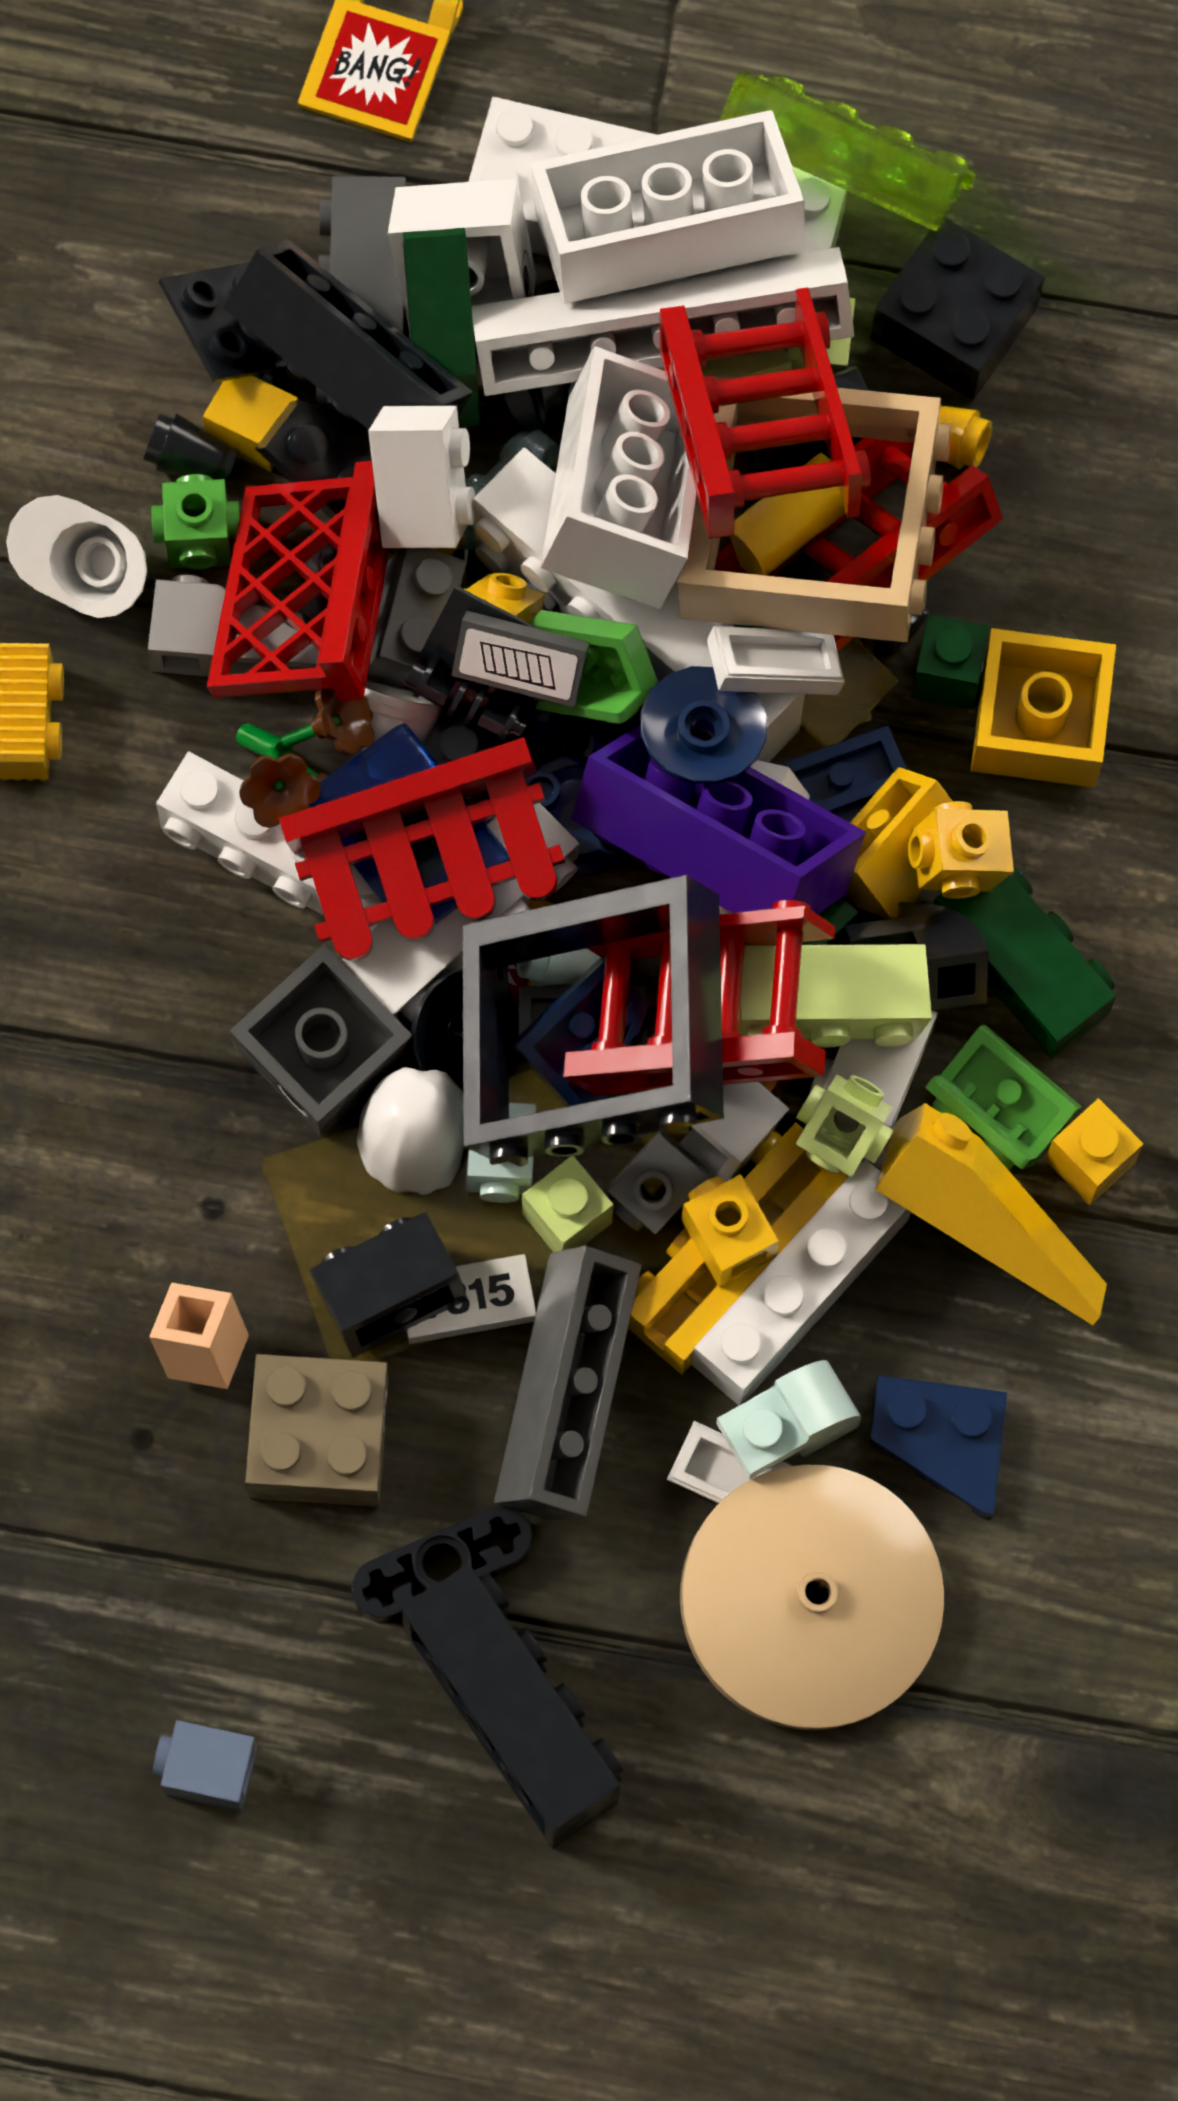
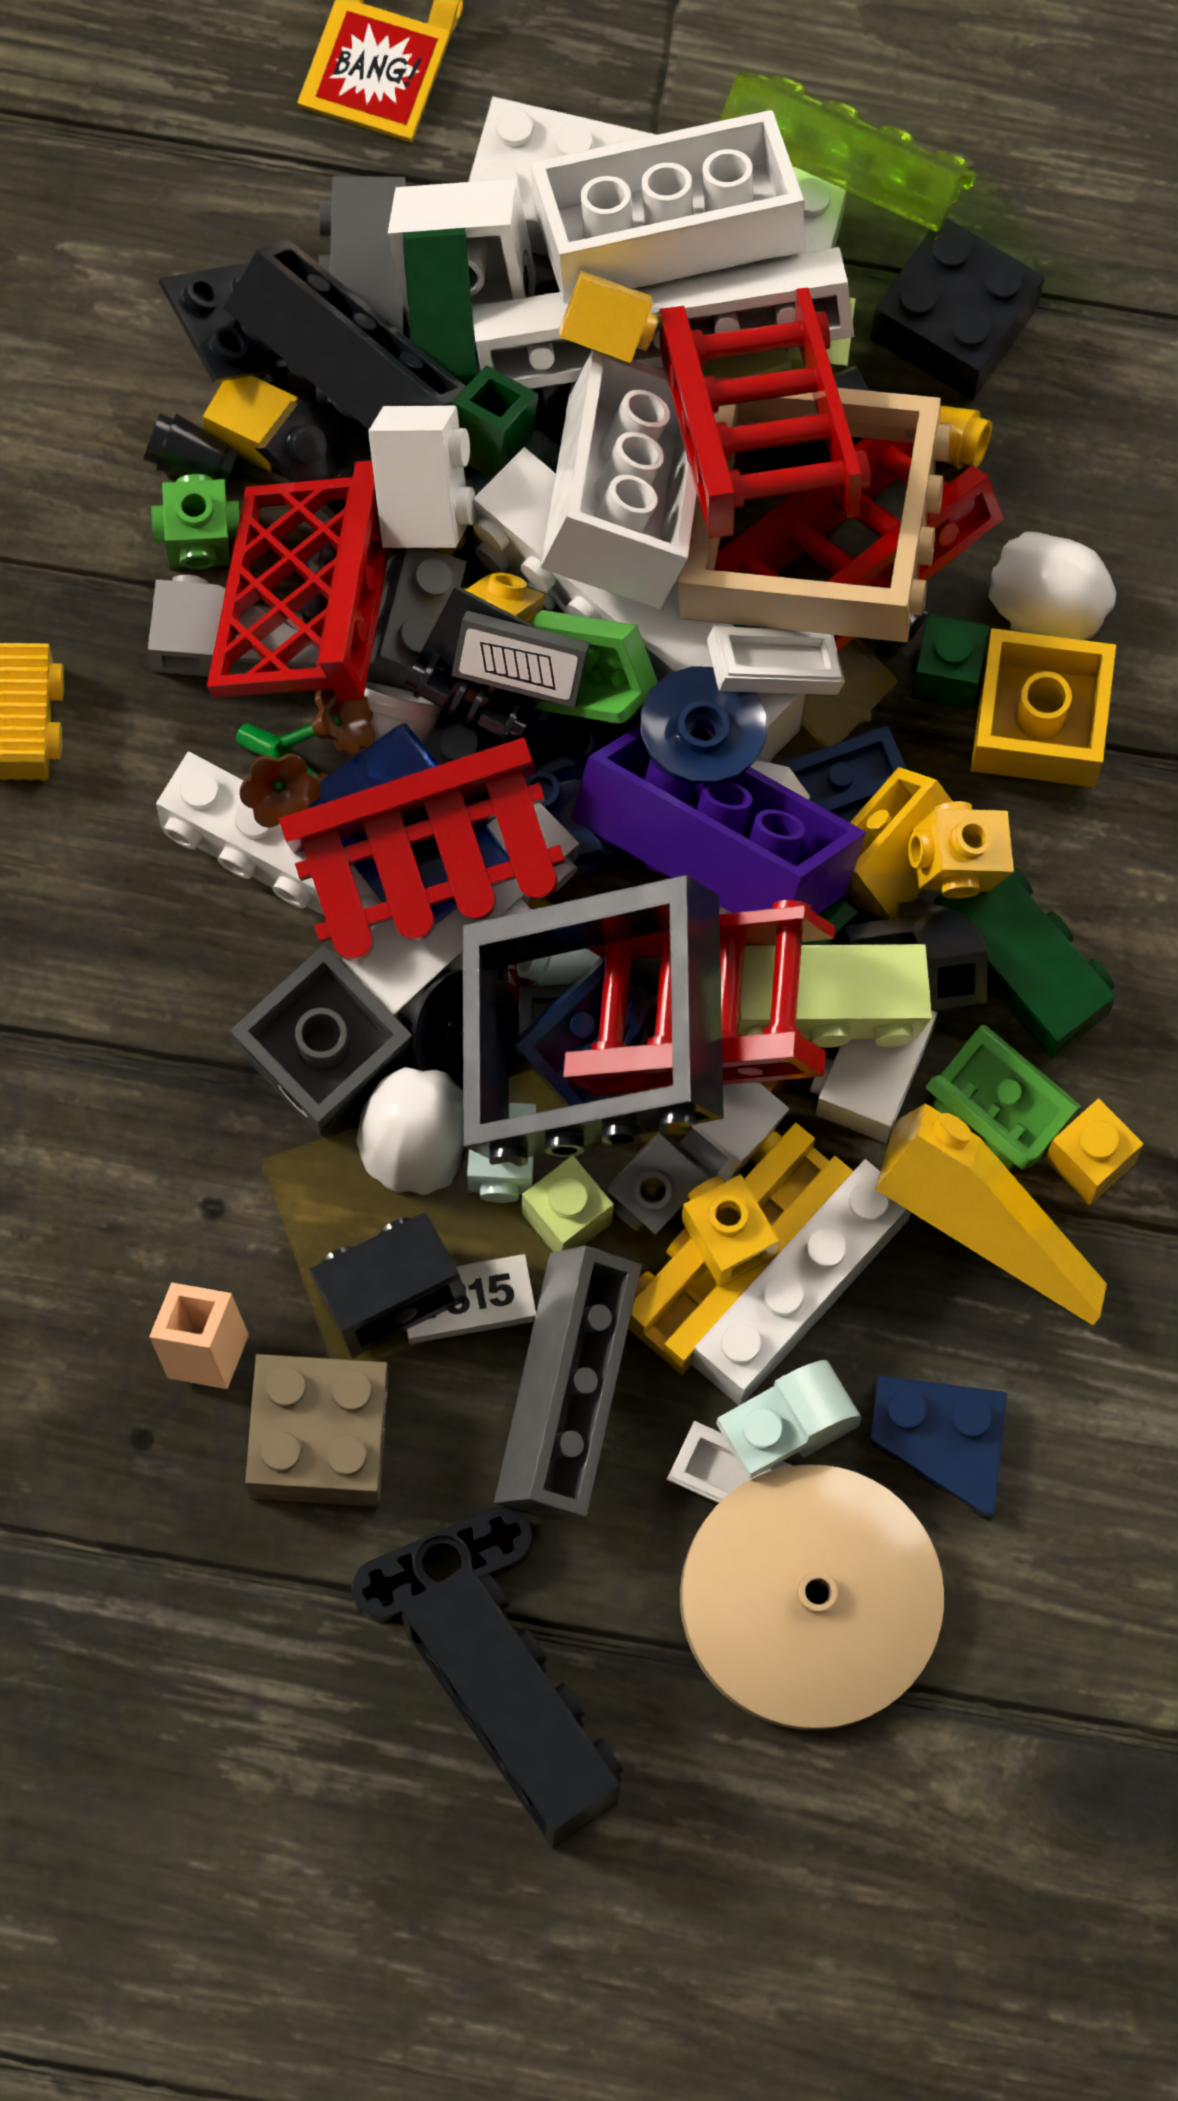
(77, 556): white piece -> none
(205, 1765): sand blue brick -> none
(497, 418): none -> dark green brick
(608, 317): none -> yellow brick
(783, 525): yellow brick -> none
(839, 1146): yellowish green brick -> none
(1052, 587): none -> white hair

